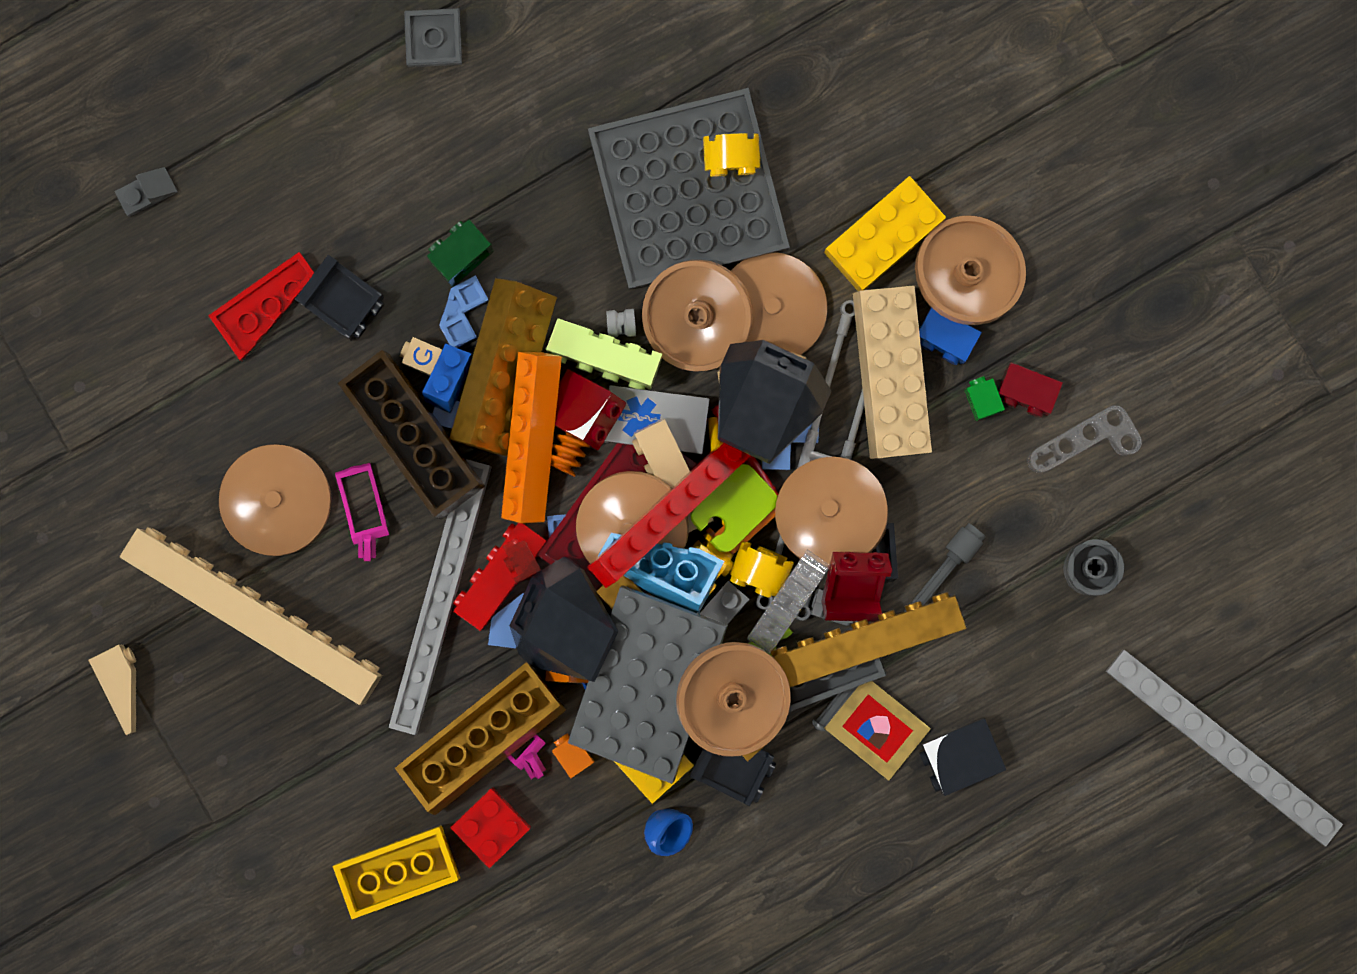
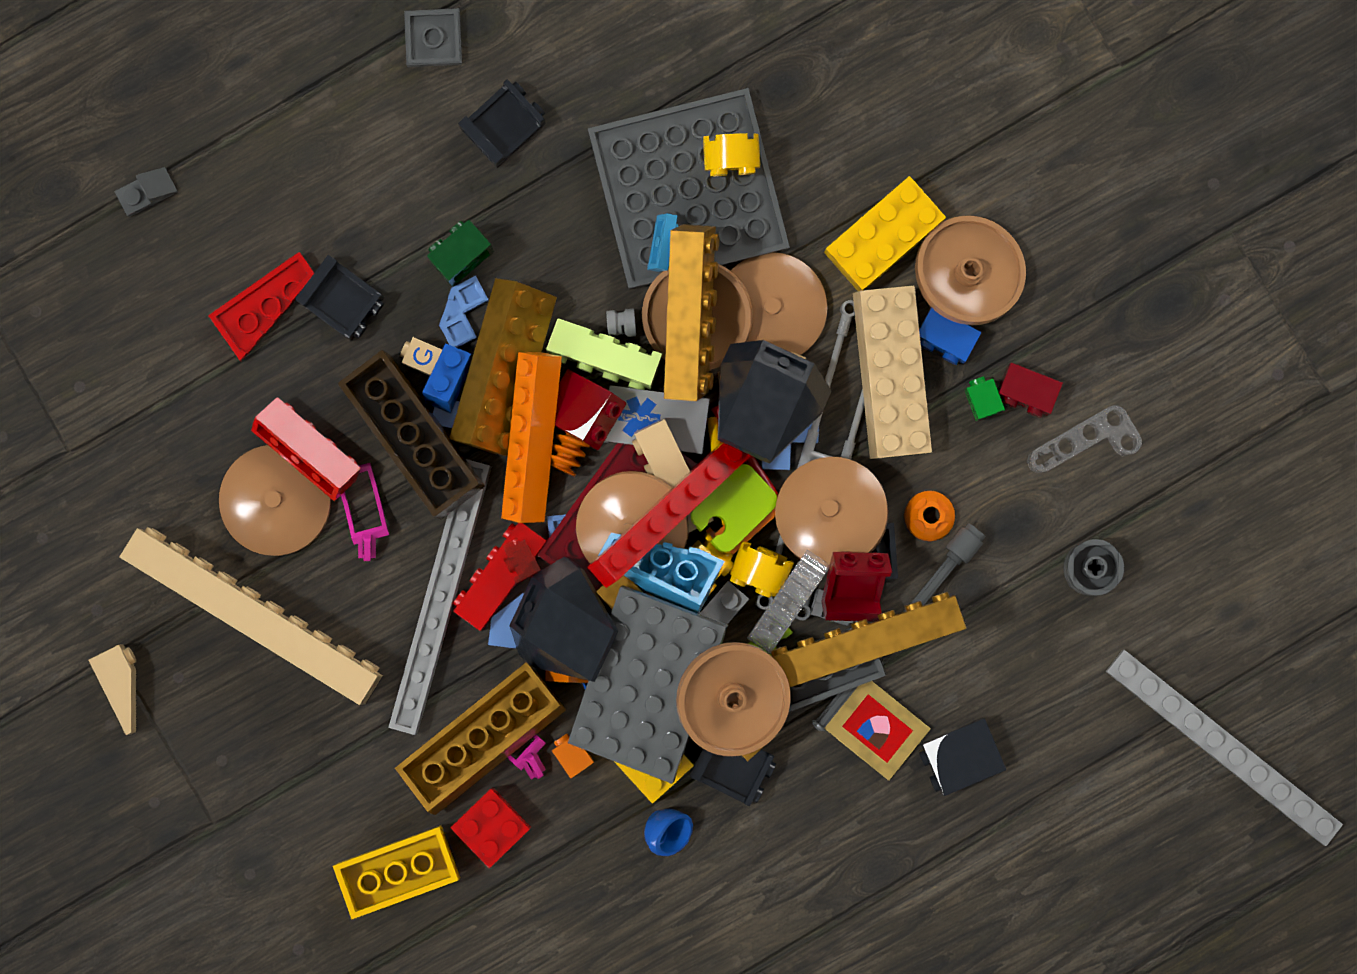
(306, 448): none -> brick
(503, 123): none -> black panel
(661, 242): none -> dark azure plate
(690, 312): none -> brick
(916, 523): none -> orange piece

